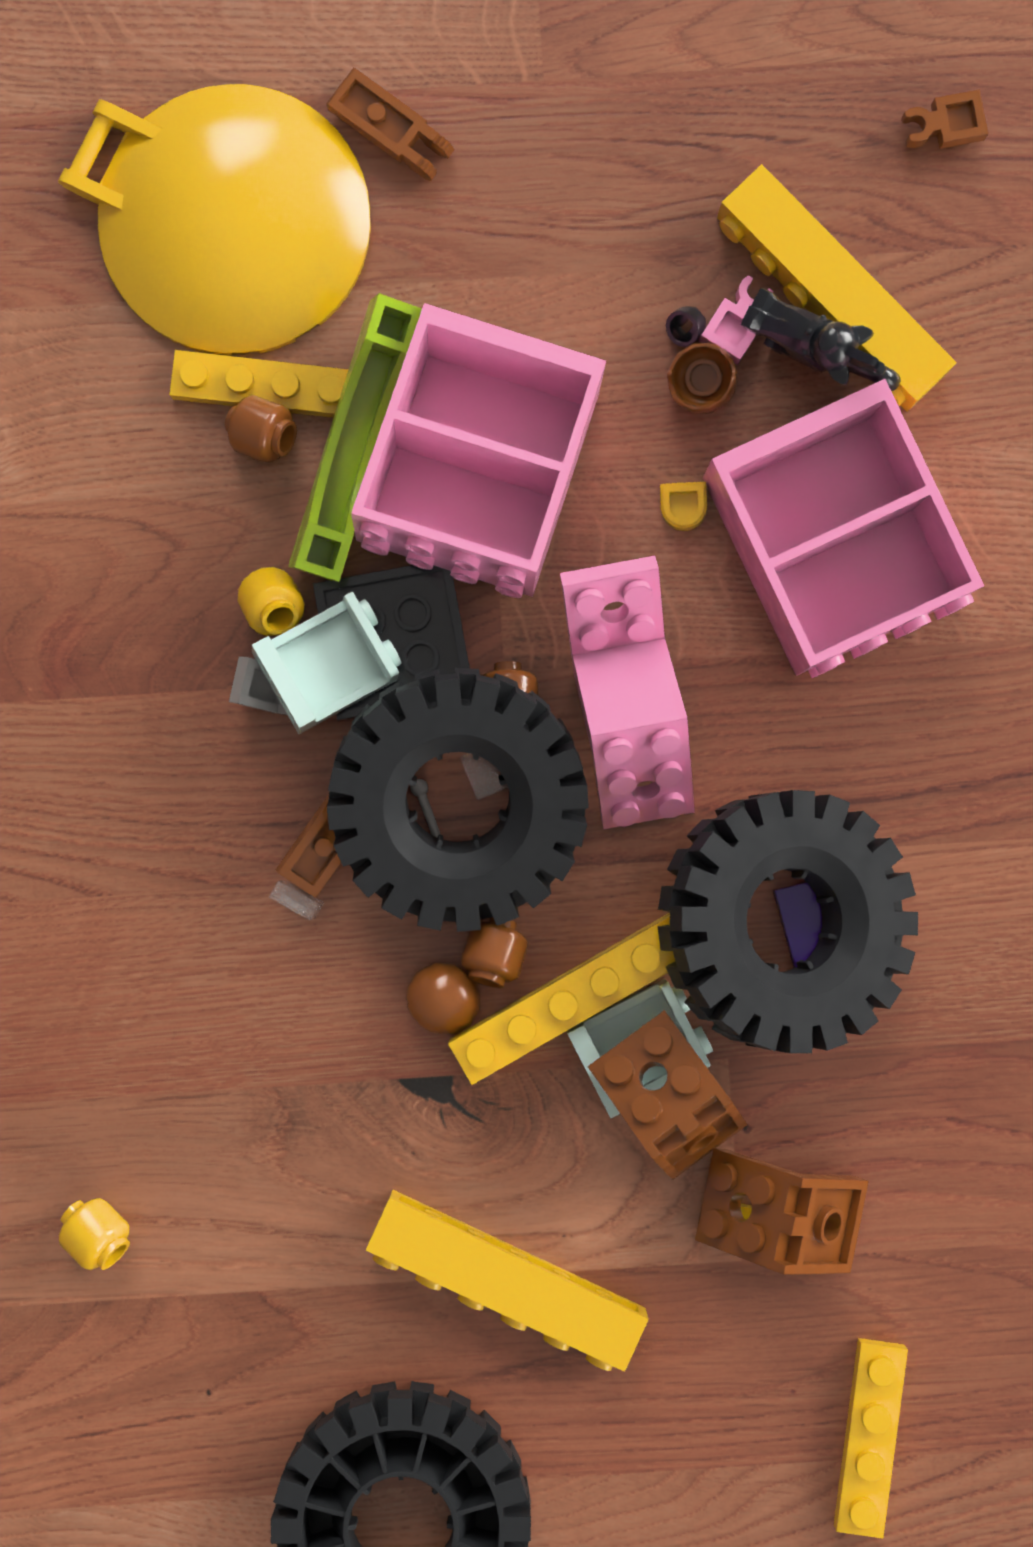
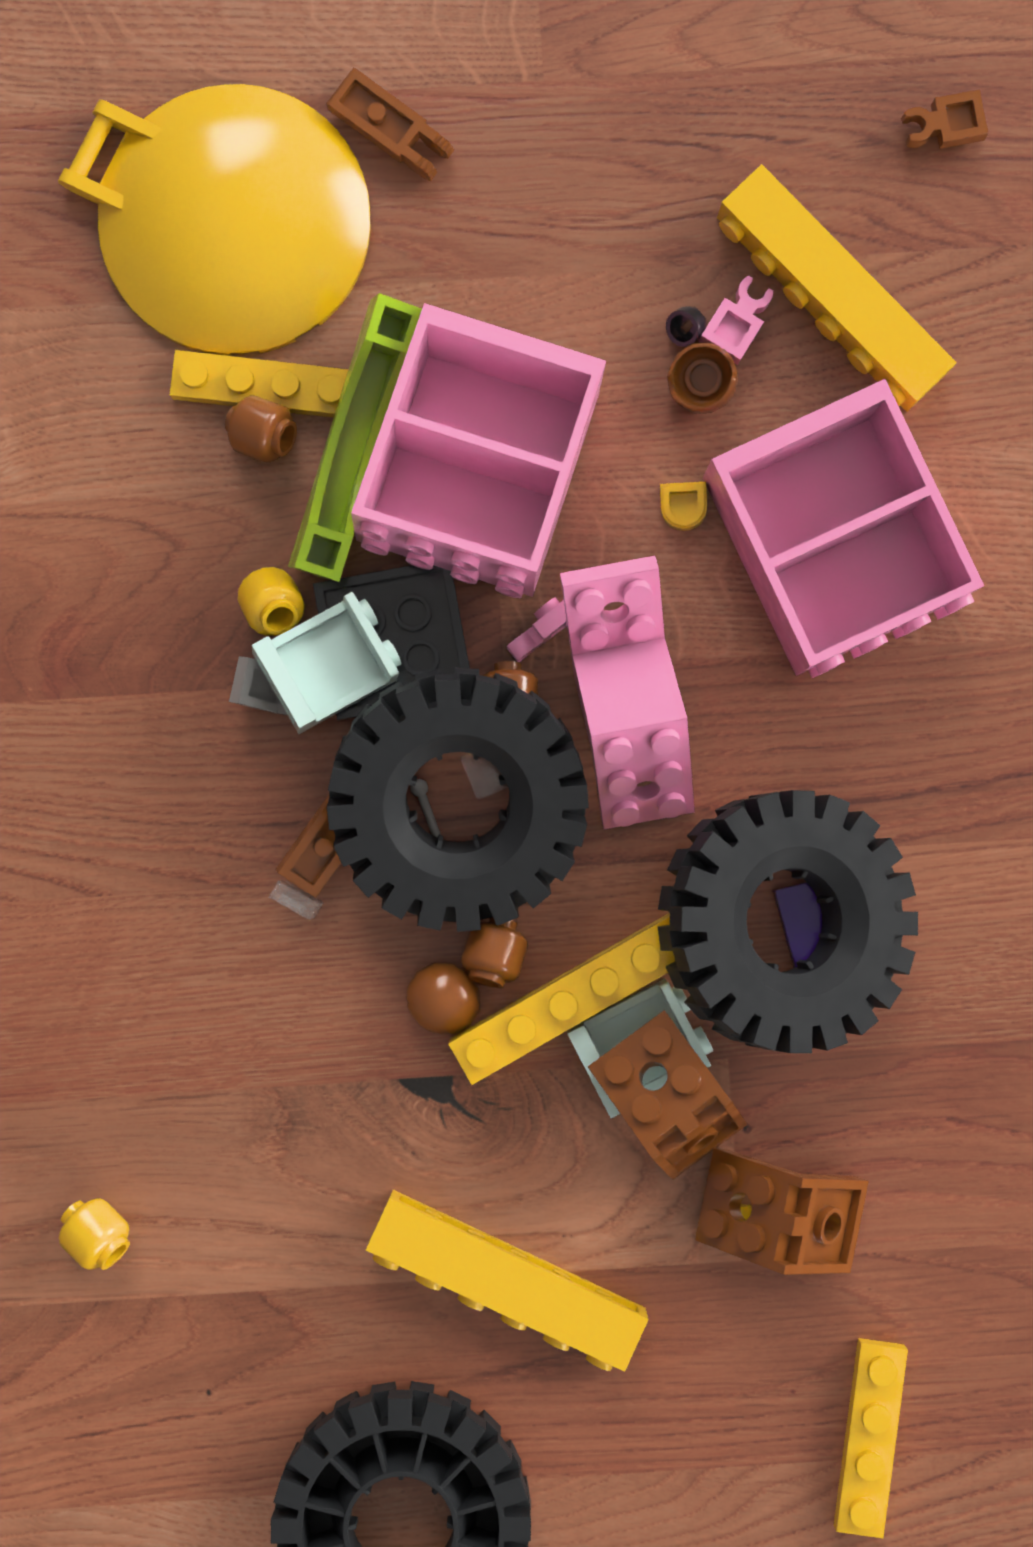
(550, 622): none -> bright pink plate
(815, 340): black animal -> none

